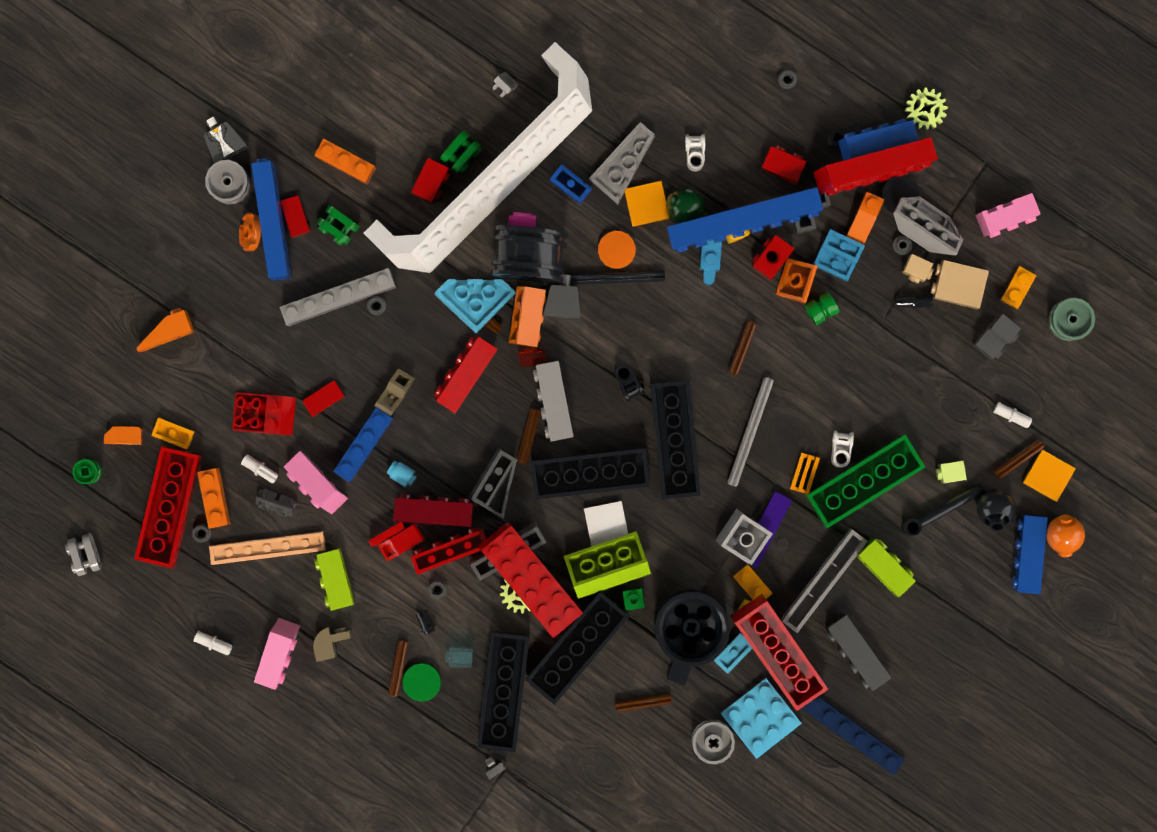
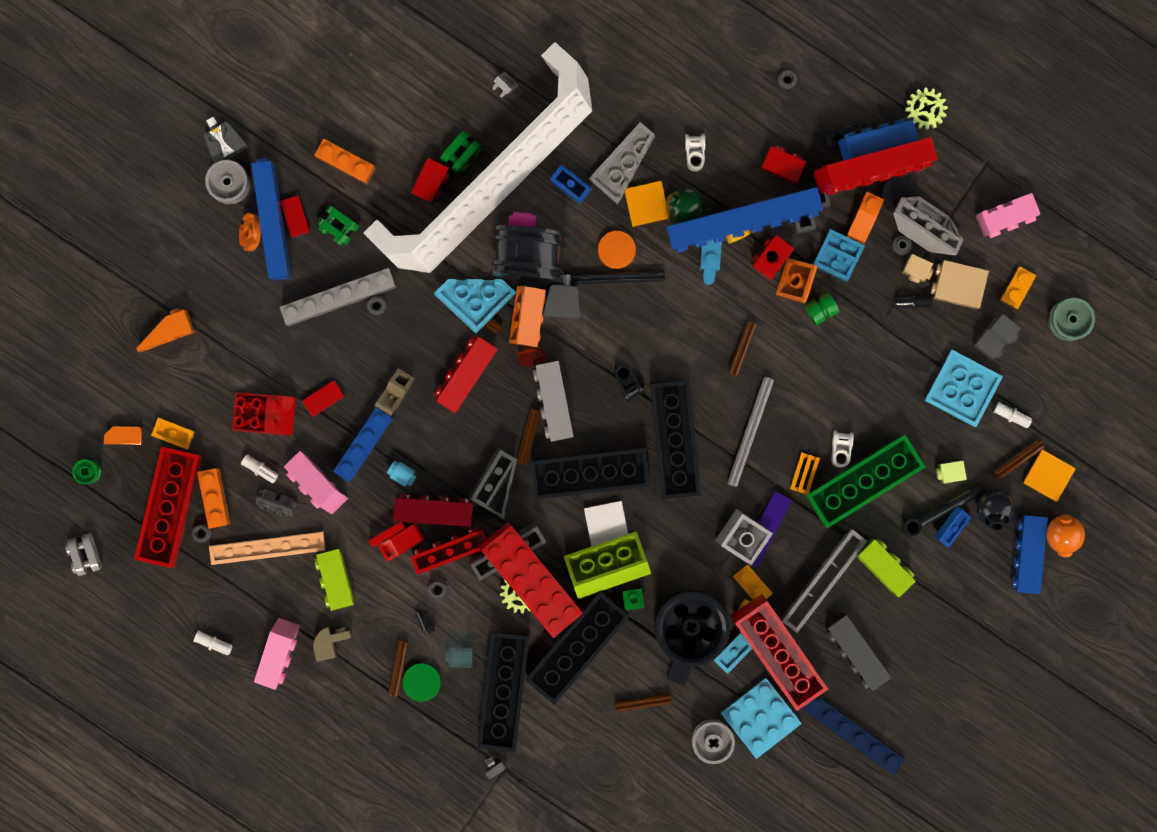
(952, 527): none -> blue plate
(963, 388): none -> medium azure plate

